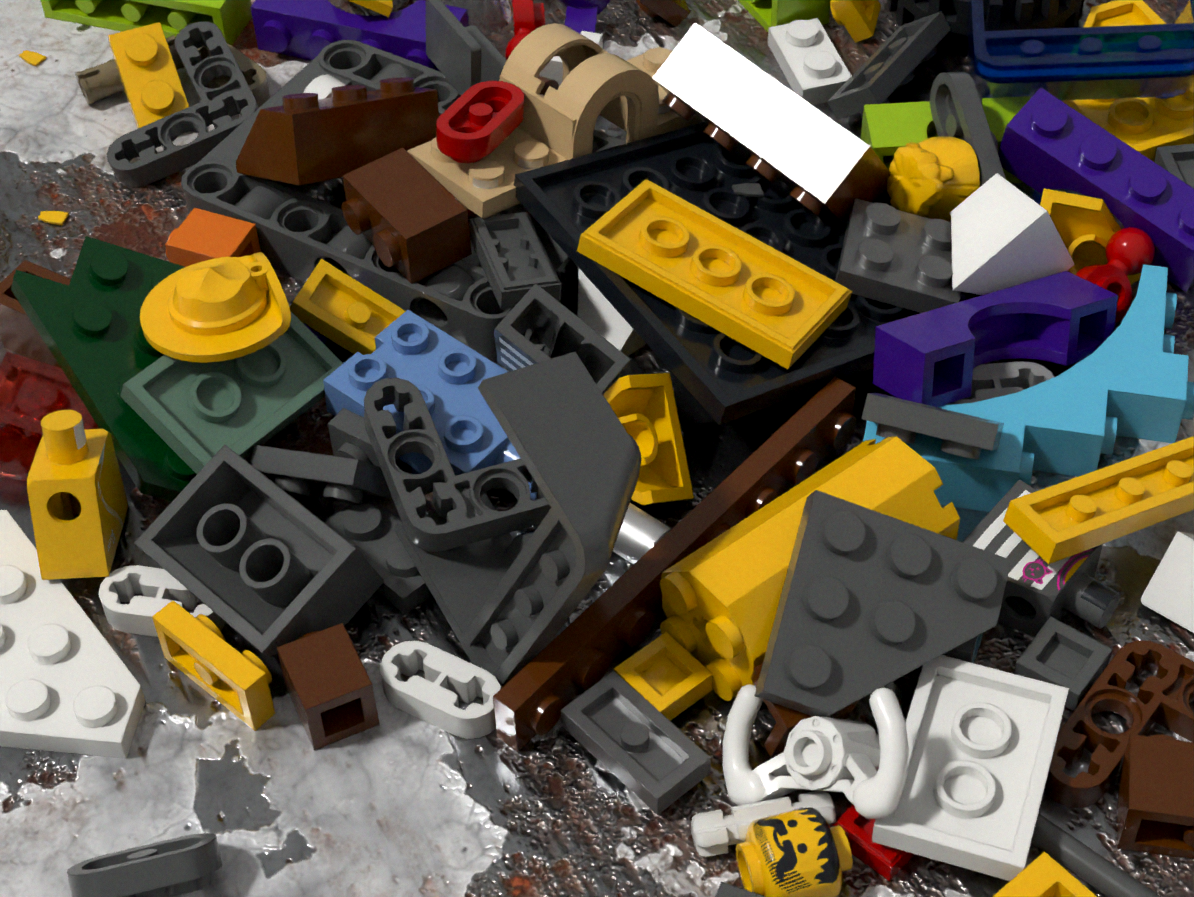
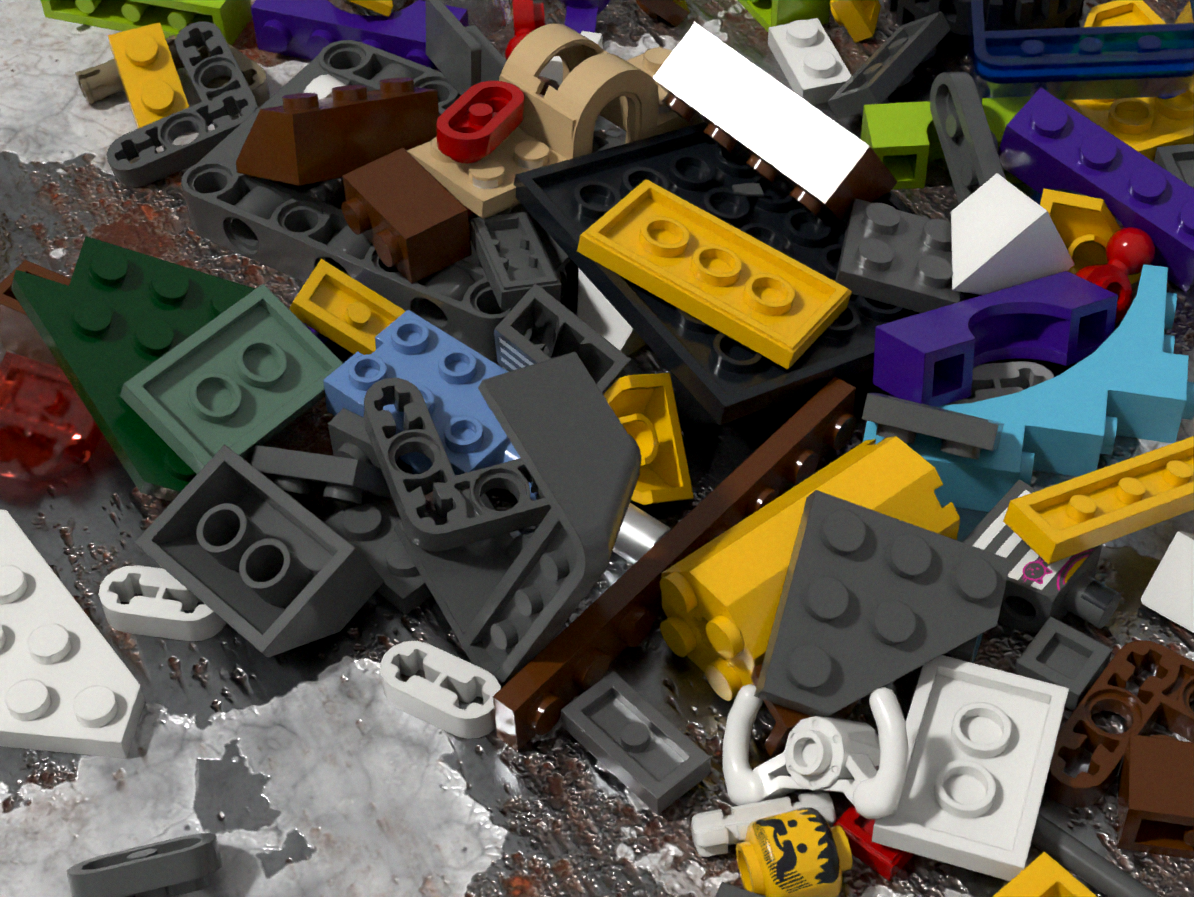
(32, 57): yellow piece -> none
(53, 217): yellow piece -> none
(71, 476): yellow torso -> none
(204, 656): yellow plate -> none
(210, 236): orange brick -> none
(216, 310): yellow hat -> none
(328, 685): reddish brown brick -> none
(666, 676): yellow plate -> none
(933, 176): yellow hair -> none

